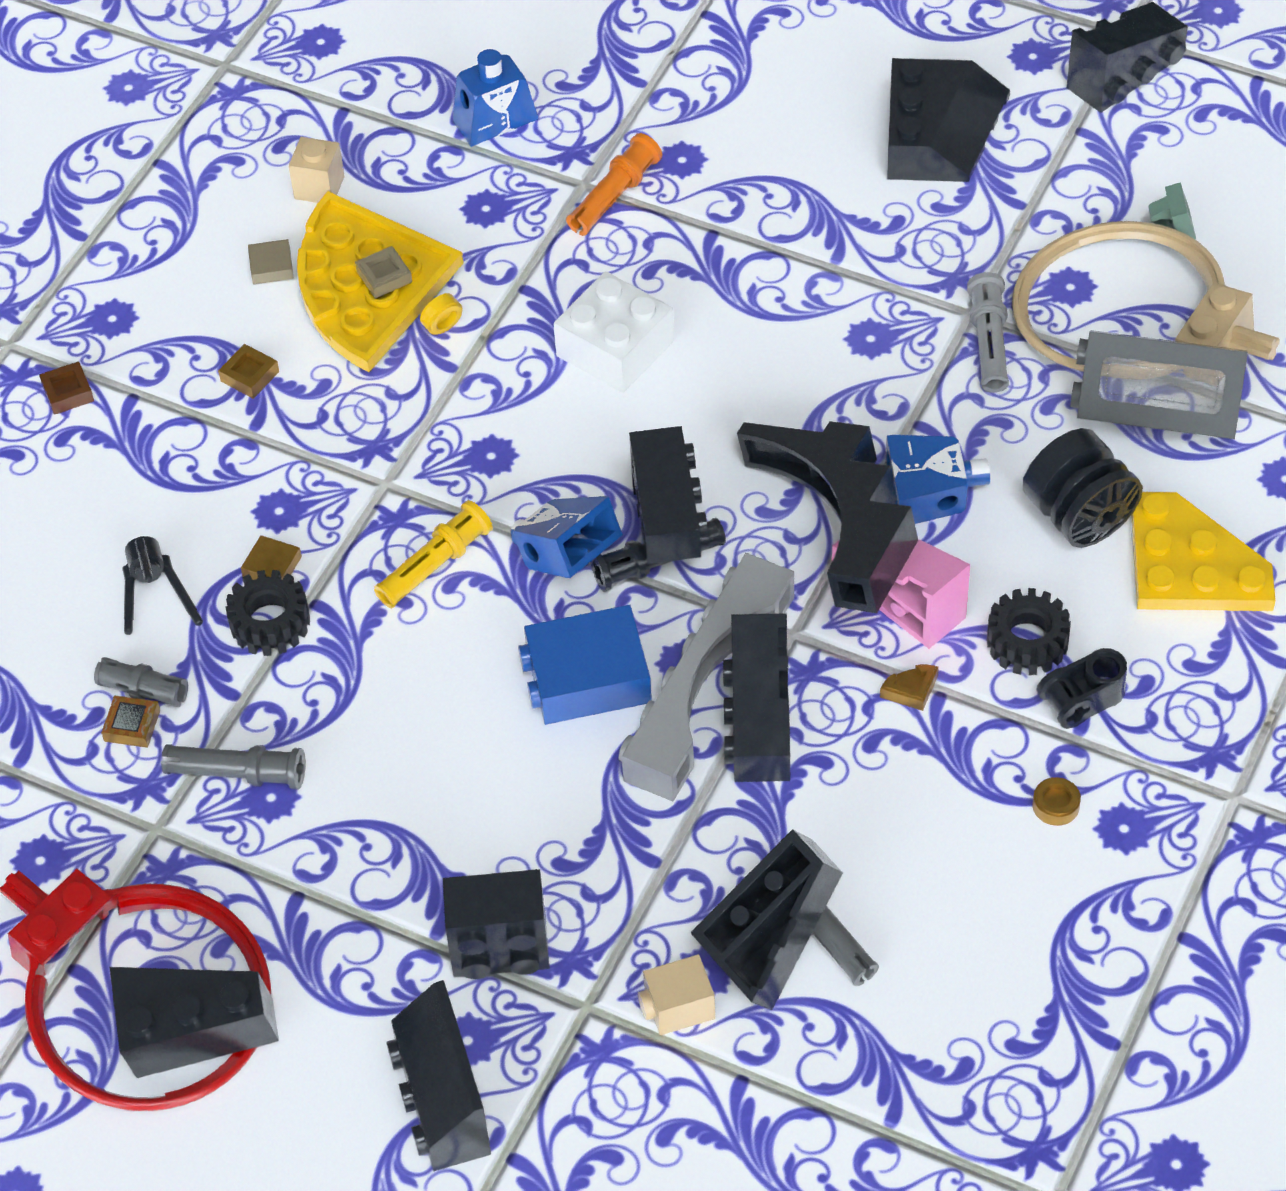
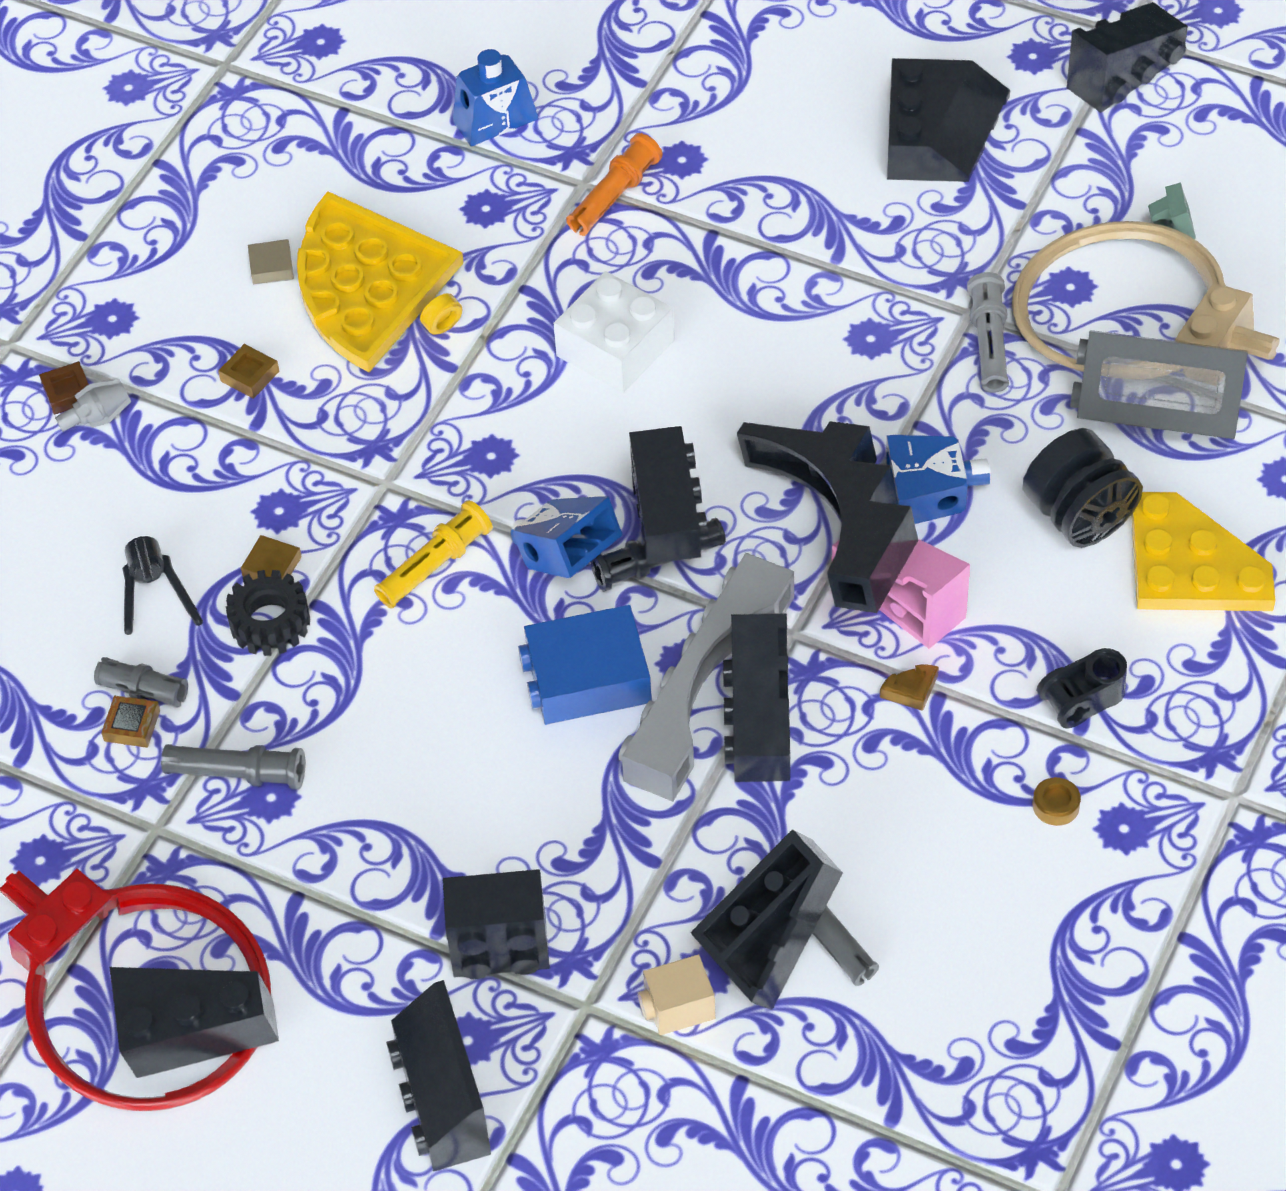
(95, 405): none -> light grey piece
(316, 169): tan brick -> none
(383, 272): dark tan tile -> none
(1028, 610): black tyre -> none

